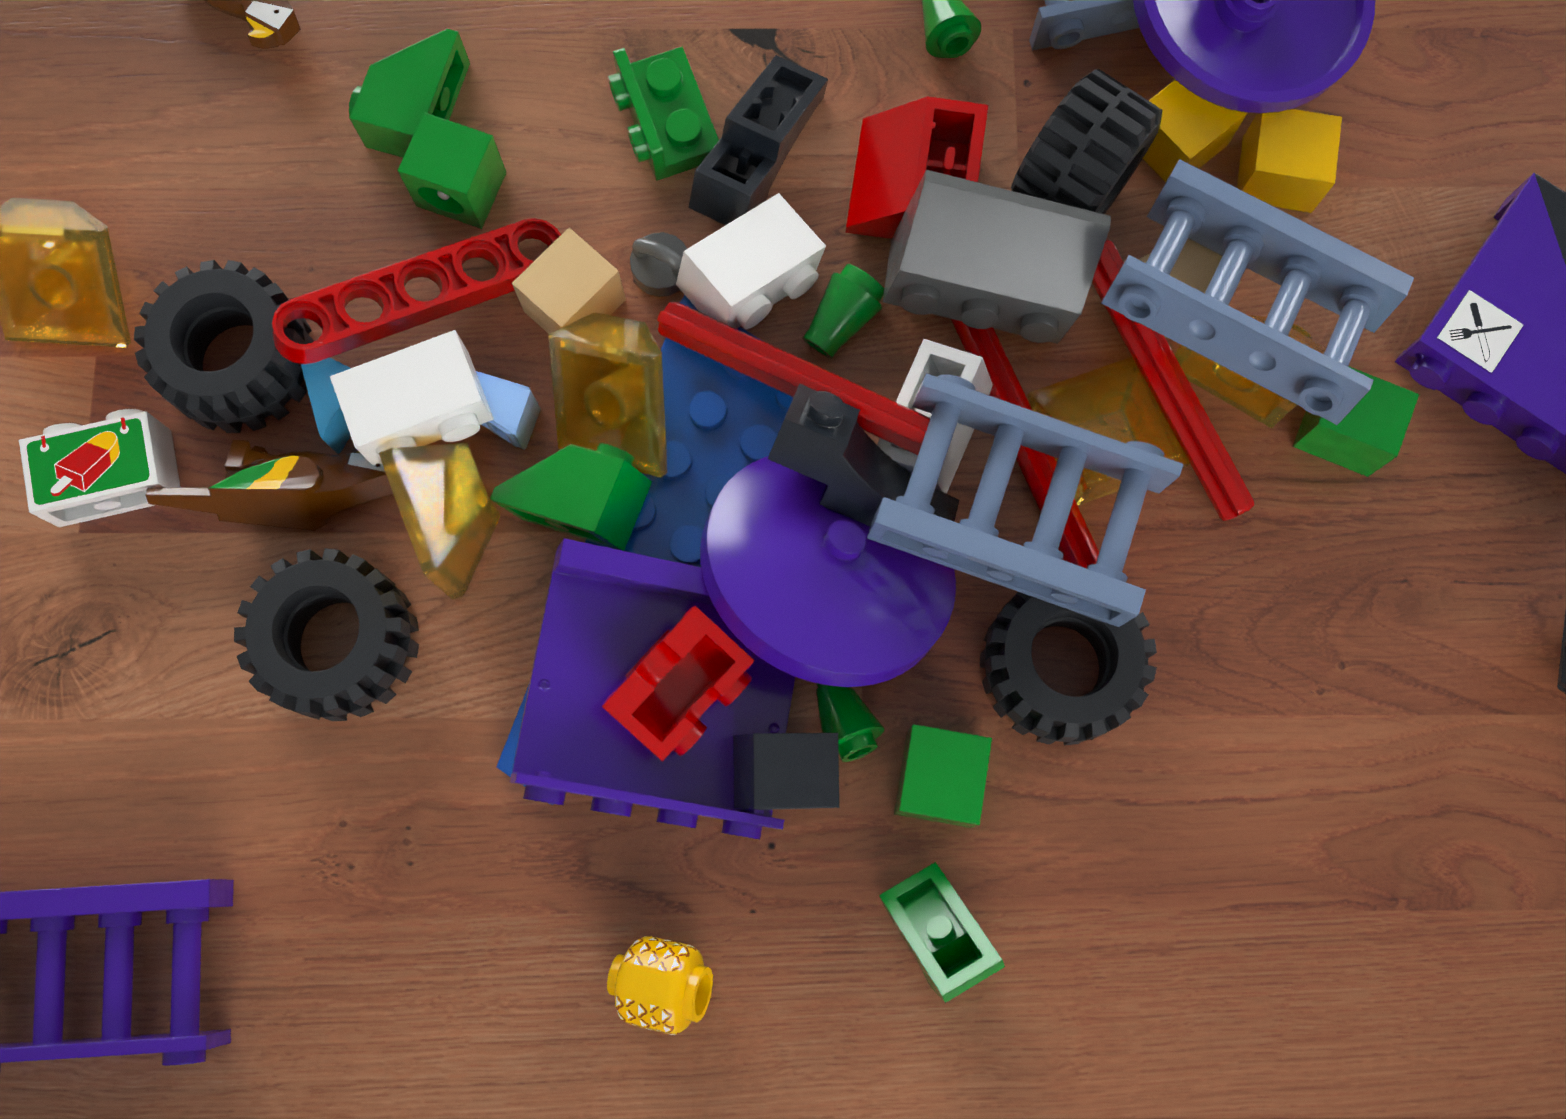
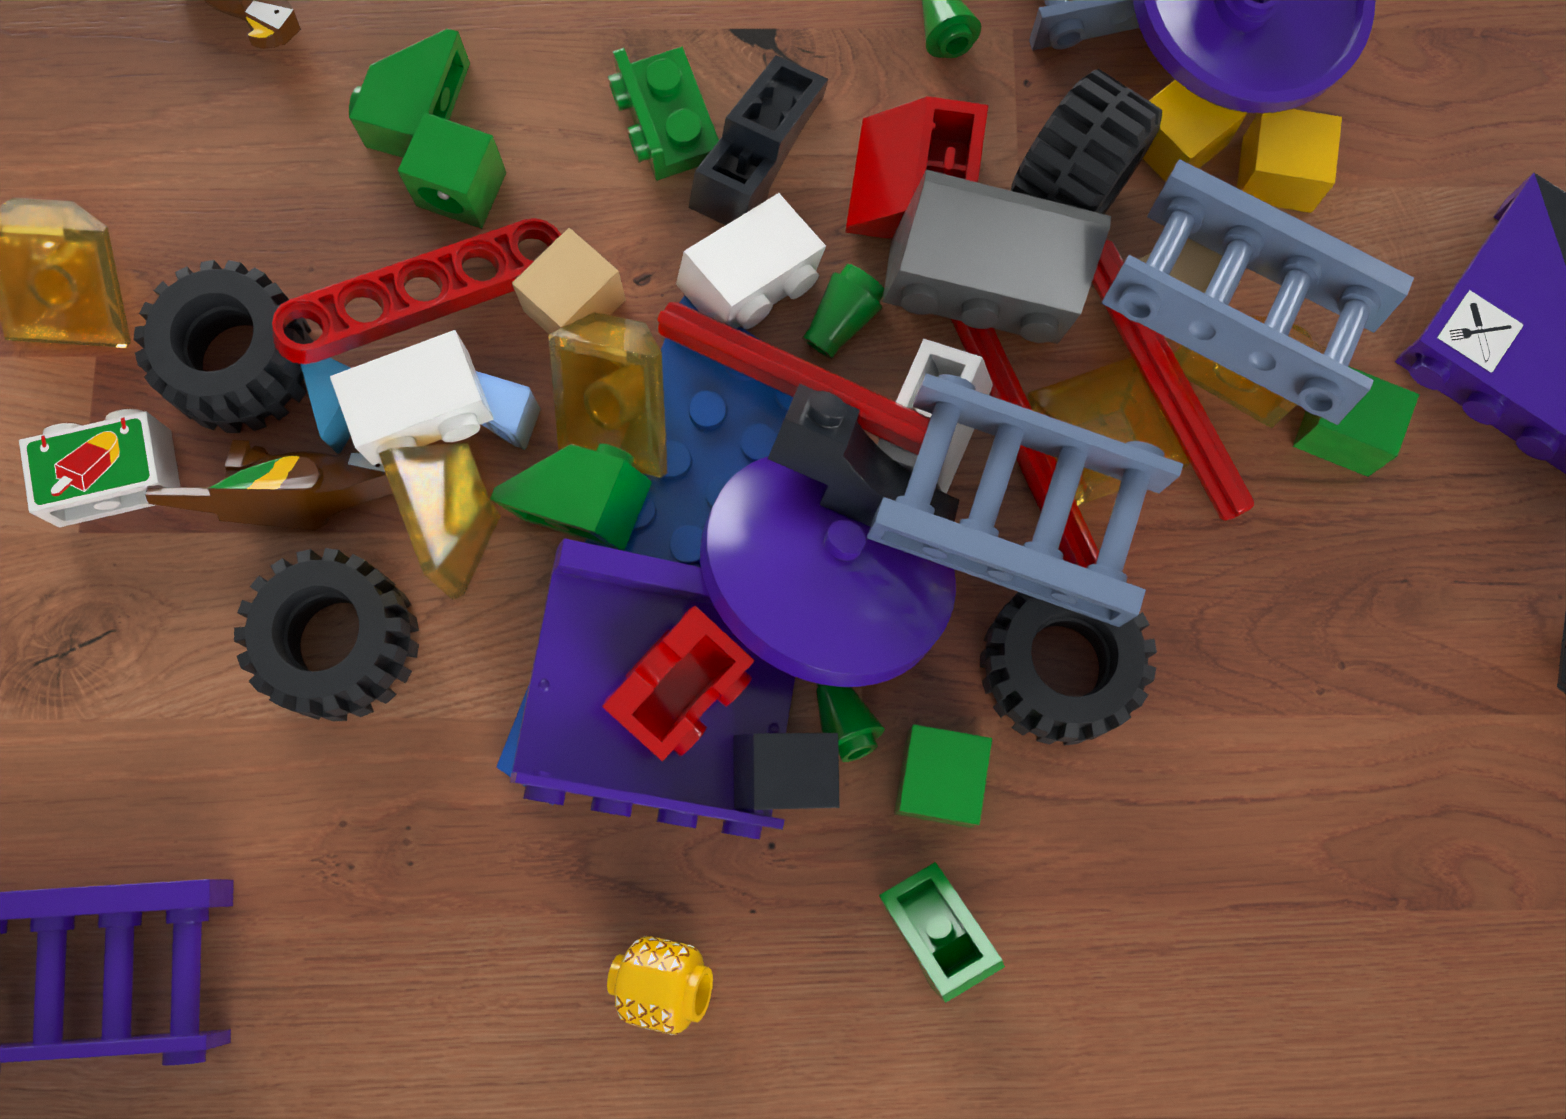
(656, 263): dark grey tile -> none

